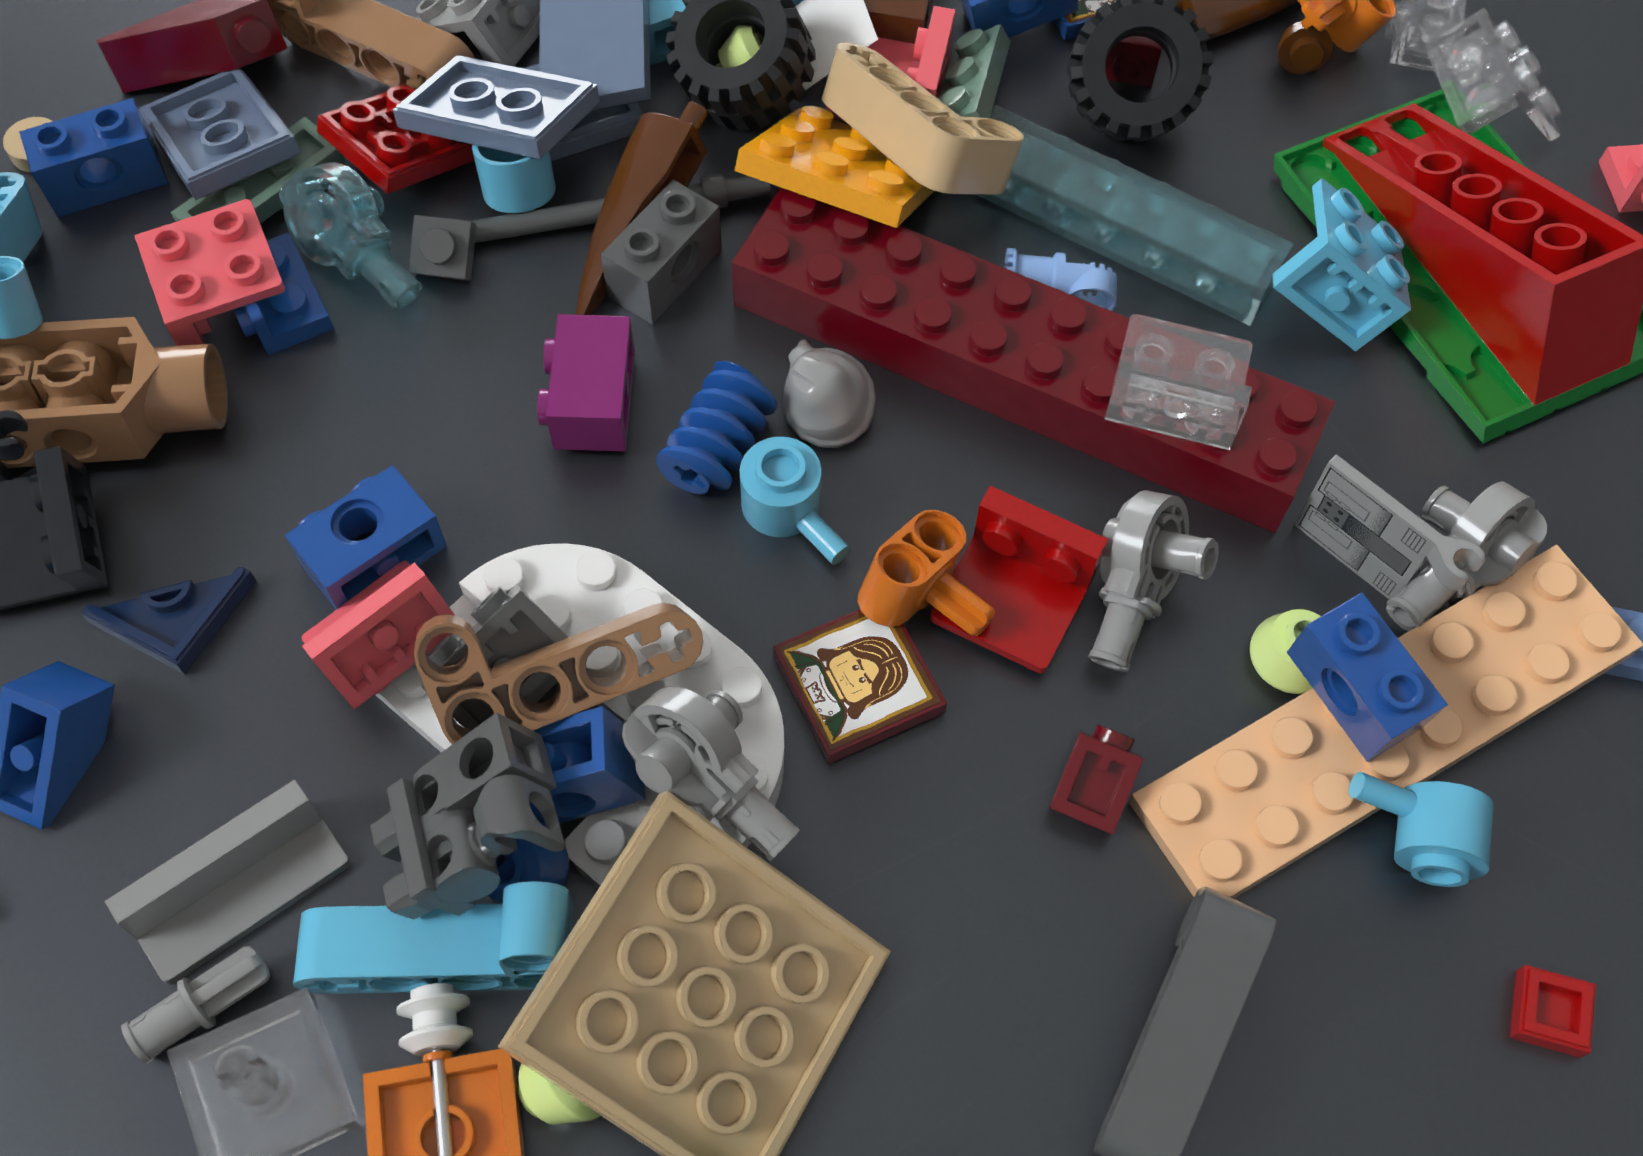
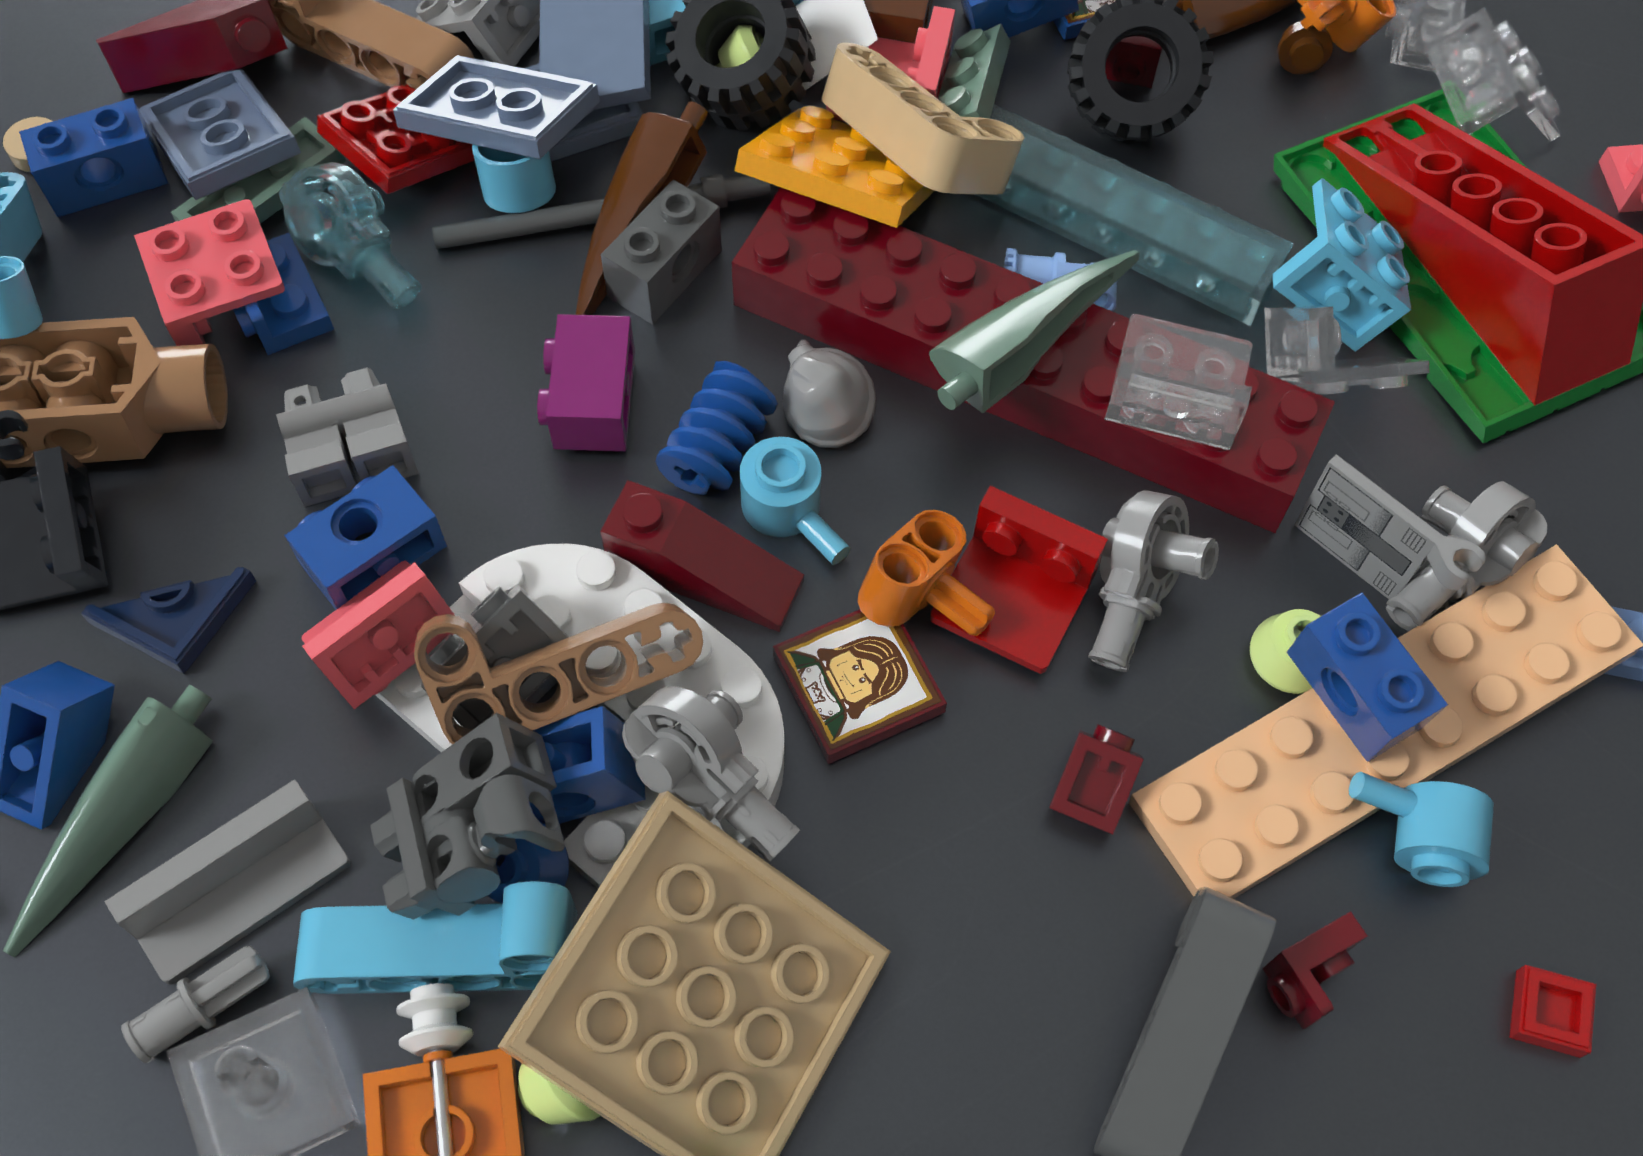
(124, 793): none -> sand green piece
(322, 431): none -> light grey hips
(442, 248): dark grey plate -> none
(699, 556): none -> dark red slope
(1007, 343): none -> sand green piece
(1304, 347): none -> clear bracket
(1305, 965): none -> dark red bracket

